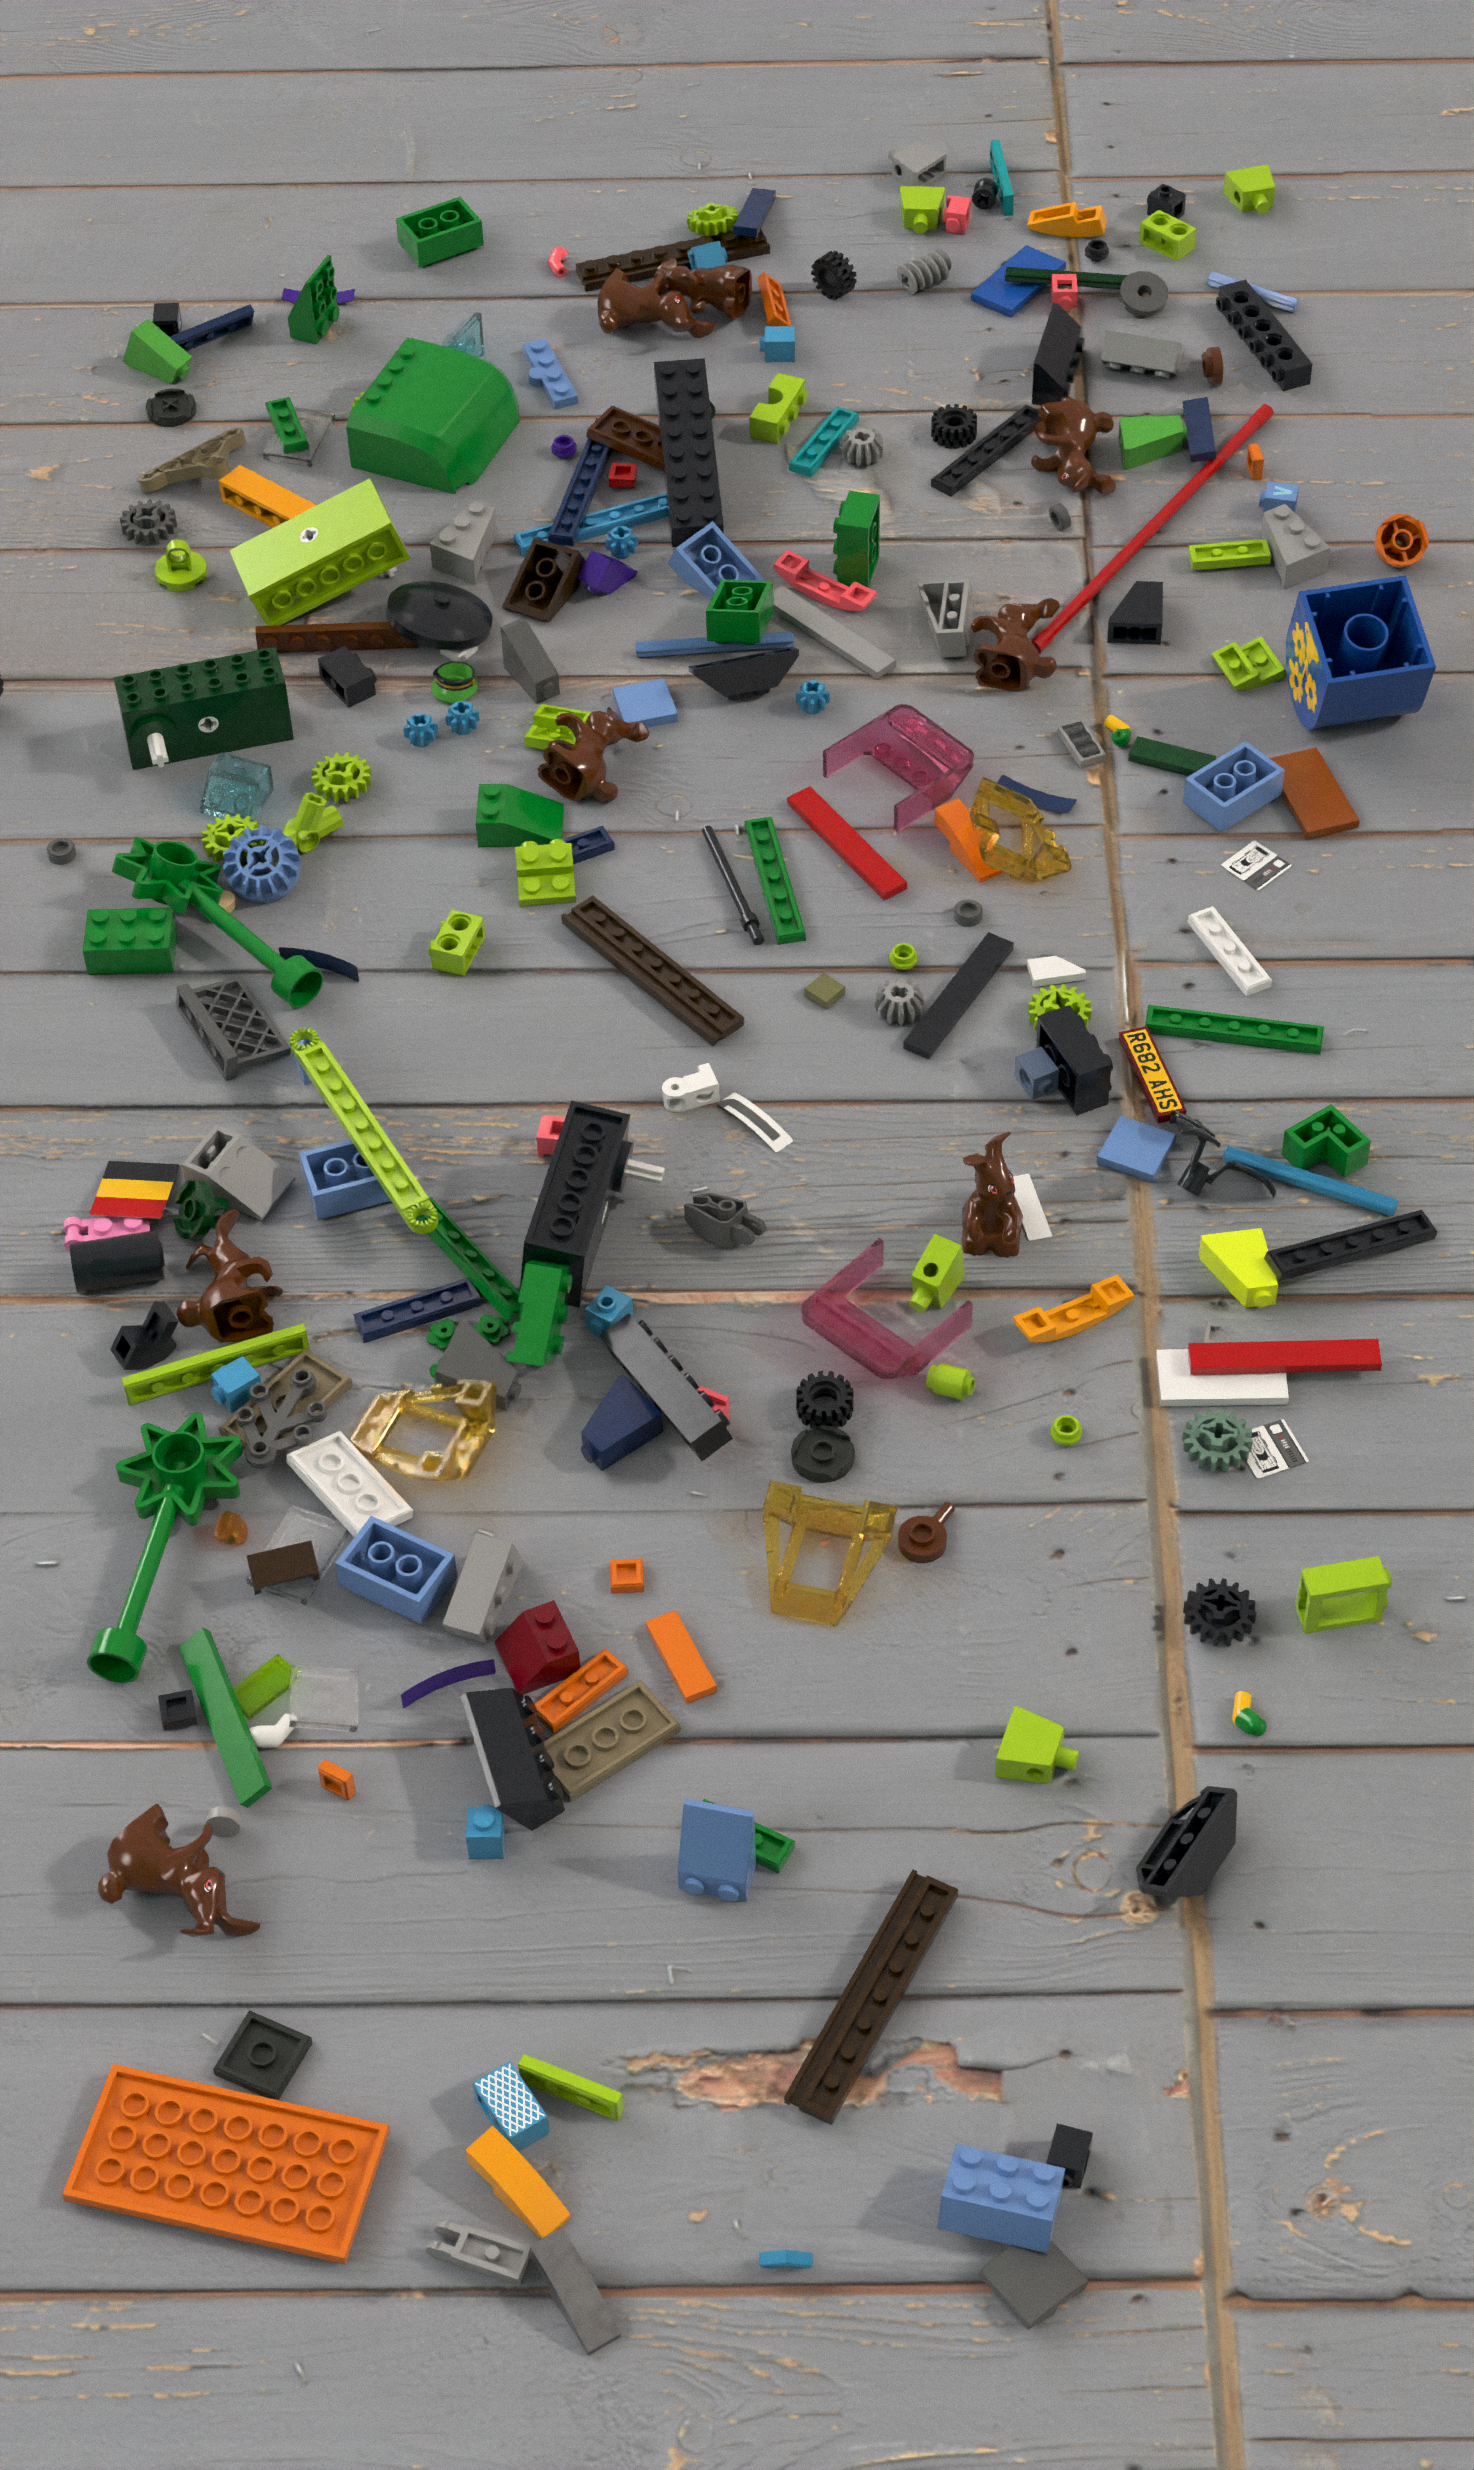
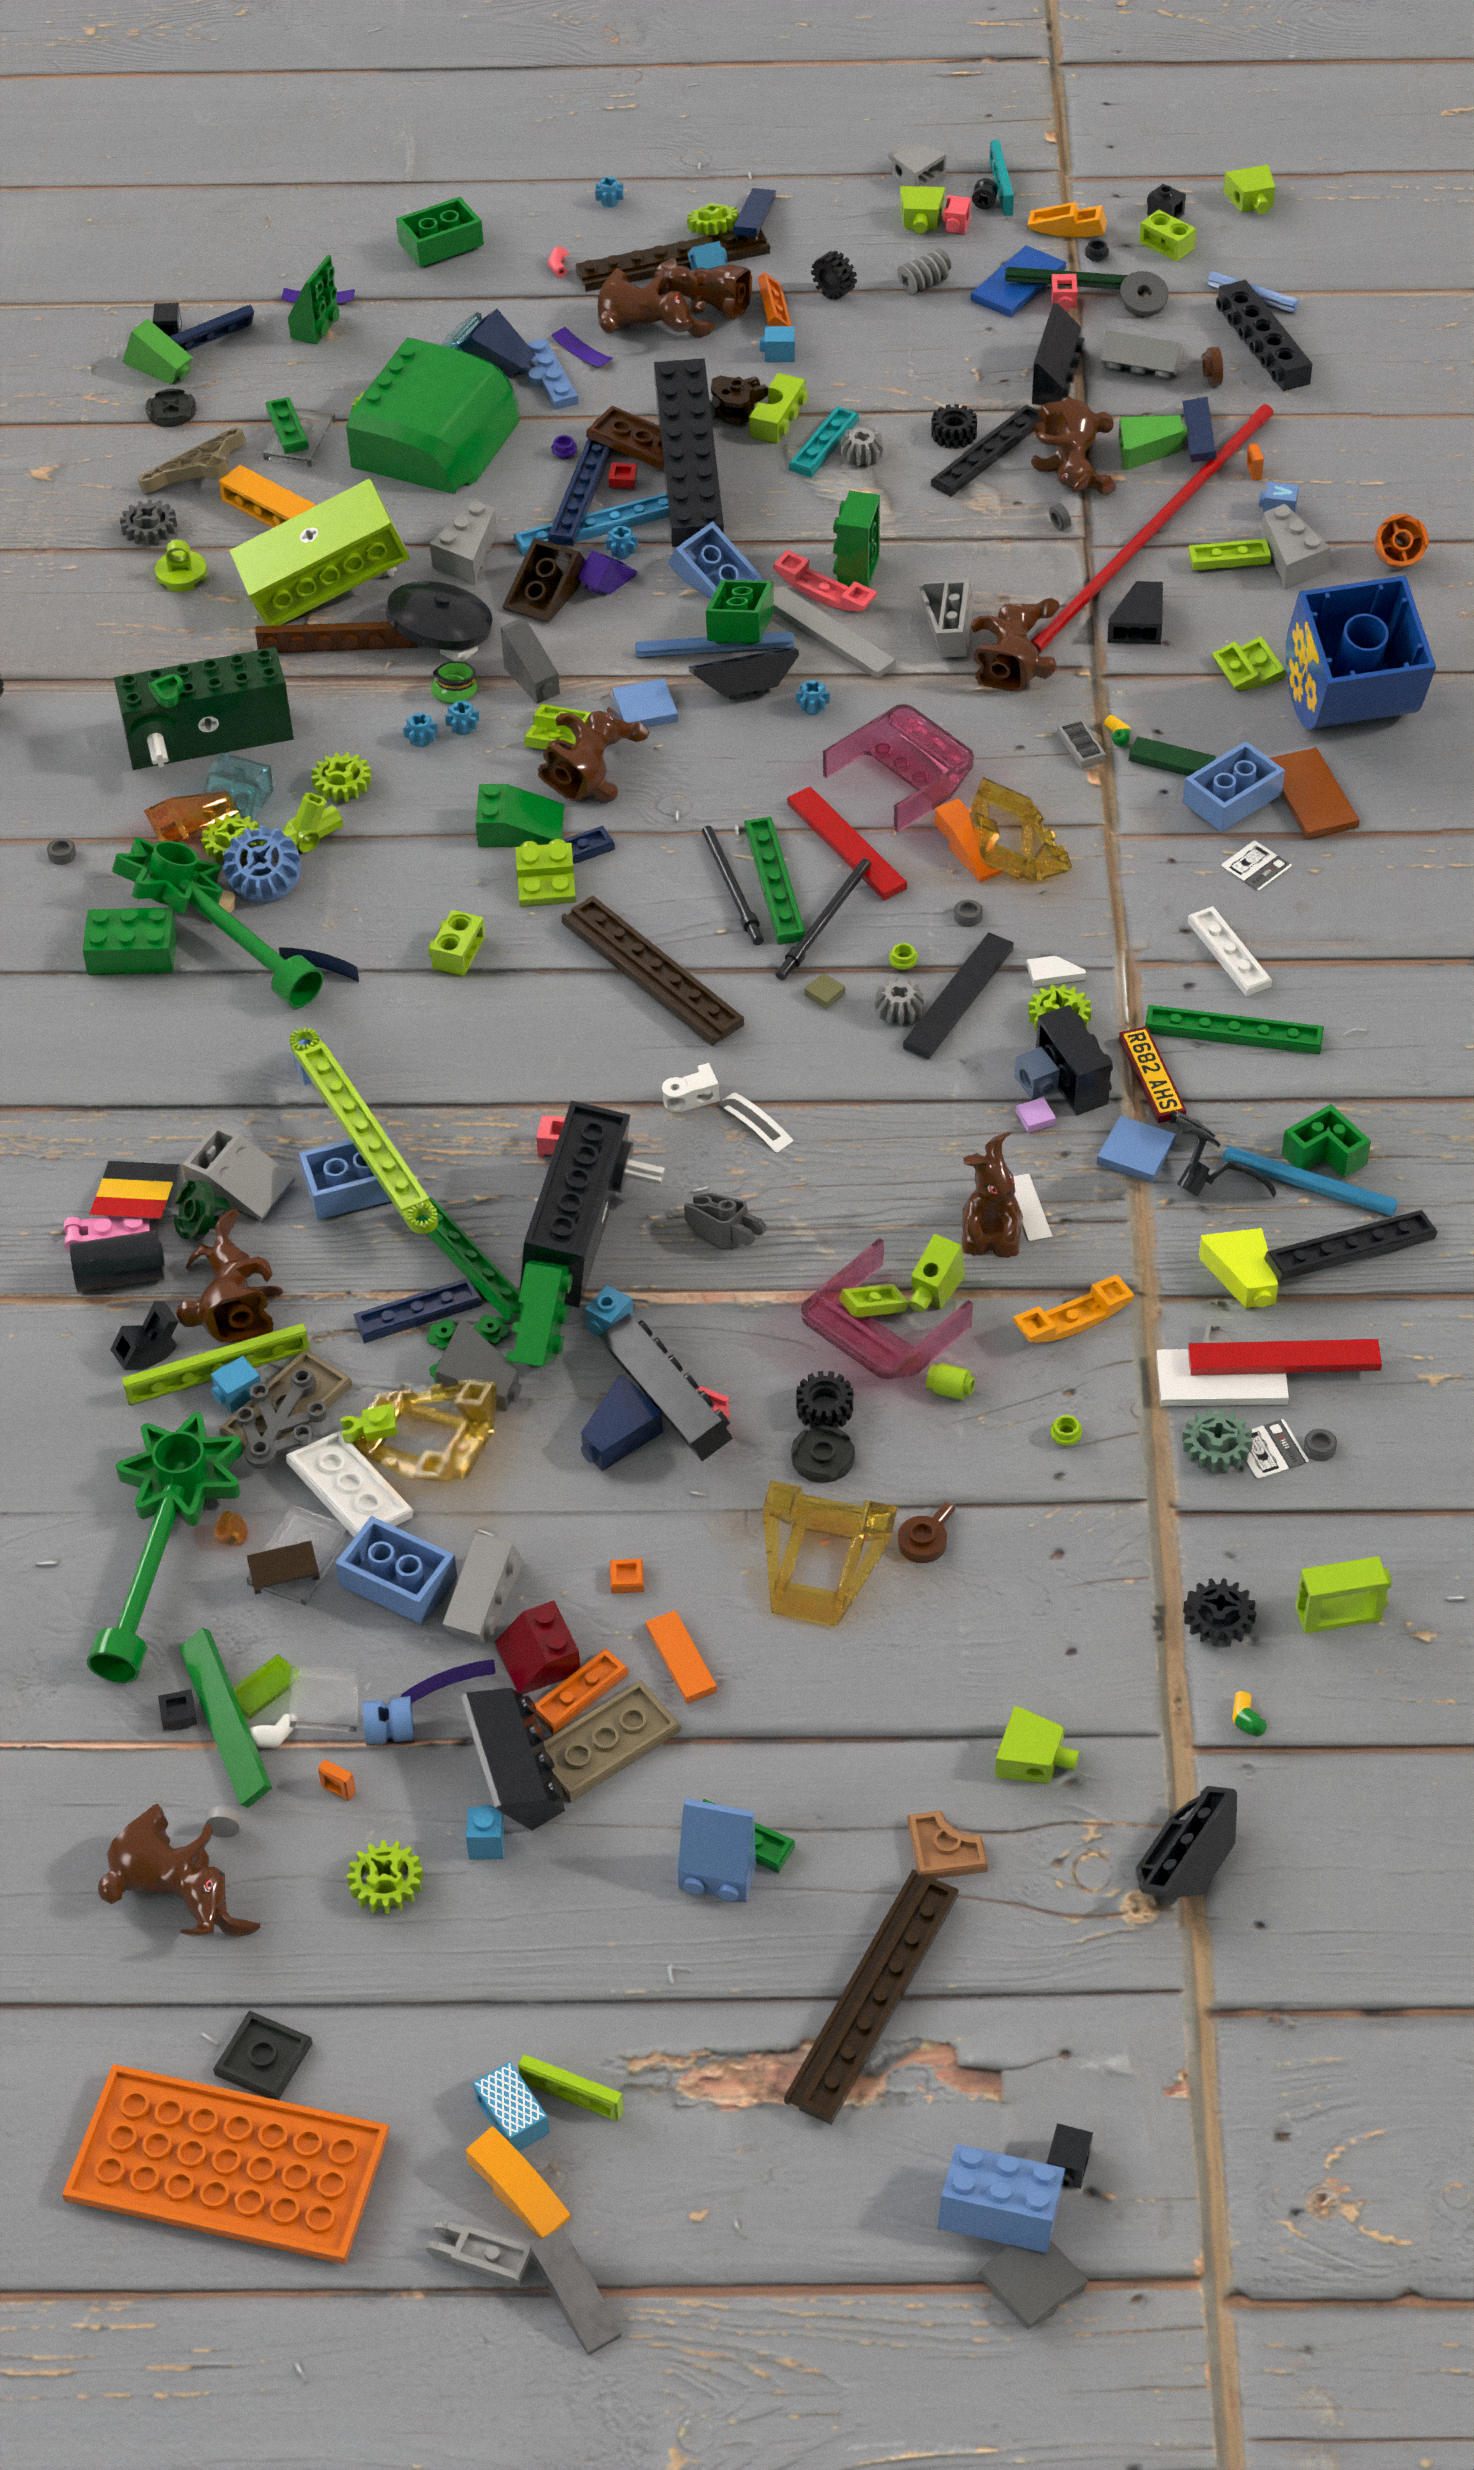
(167, 690): none -> green tile
(187, 815): none -> clear orange slope
(211, 1031): dark grey fence -> none
(347, 676): black brick -> none
(375, 1424): none -> lime plate
(385, 1877): none -> lime gear
(400, 1719): none -> medium blue wheel
(499, 343): none -> dark blue slope
(579, 348): none -> dark purple sticker
(609, 191): none -> dark azure gear
(737, 396): none -> dark brown hinge
(788, 2258): dark azure tile -> none
(797, 954): none -> black bar
(873, 1300): none -> lime plate
(943, 1850): none -> medium nougat tile
(1035, 1115): none -> lavender tile
(1040, 799): dark blue sticker -> none
(1320, 1444): none -> dark grey tile

